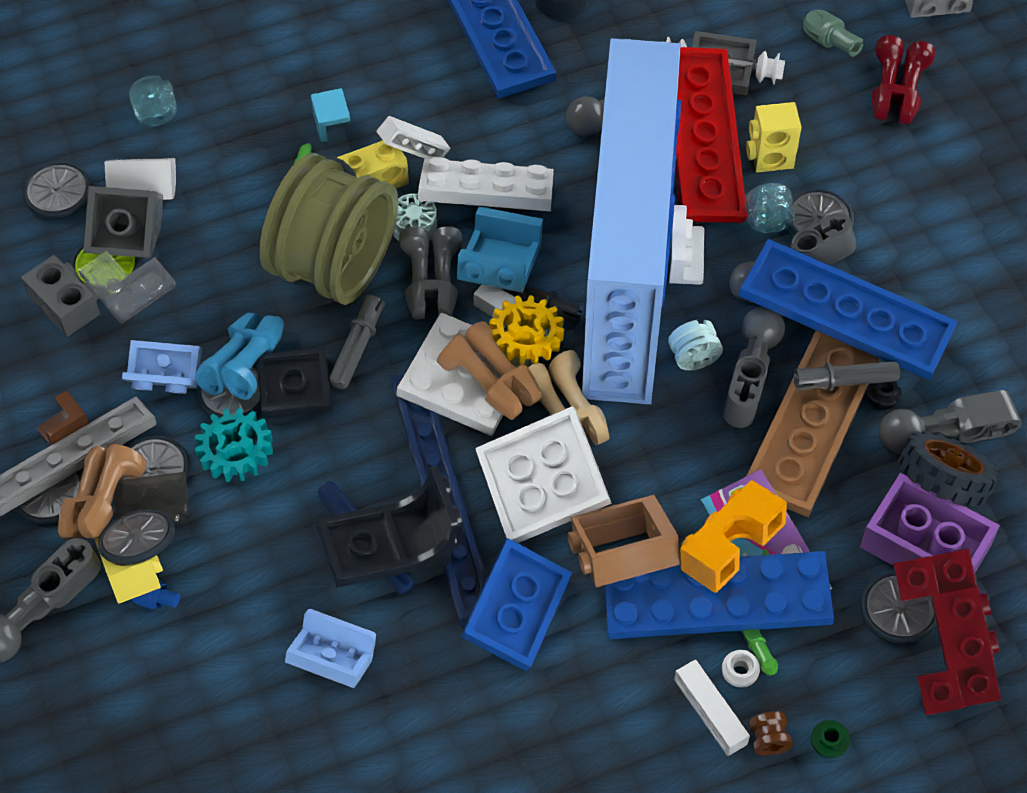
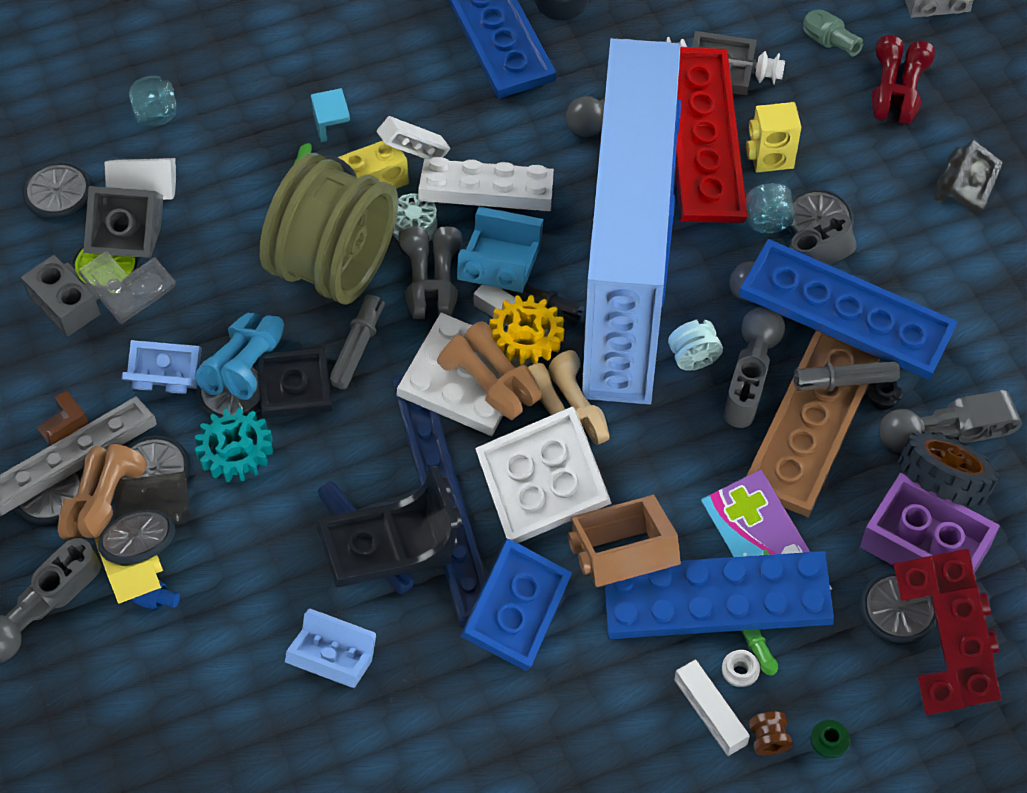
(686, 249): white bracket -> none
(748, 514): light orange arch -> none
(969, 176): none -> clear smoke bracket

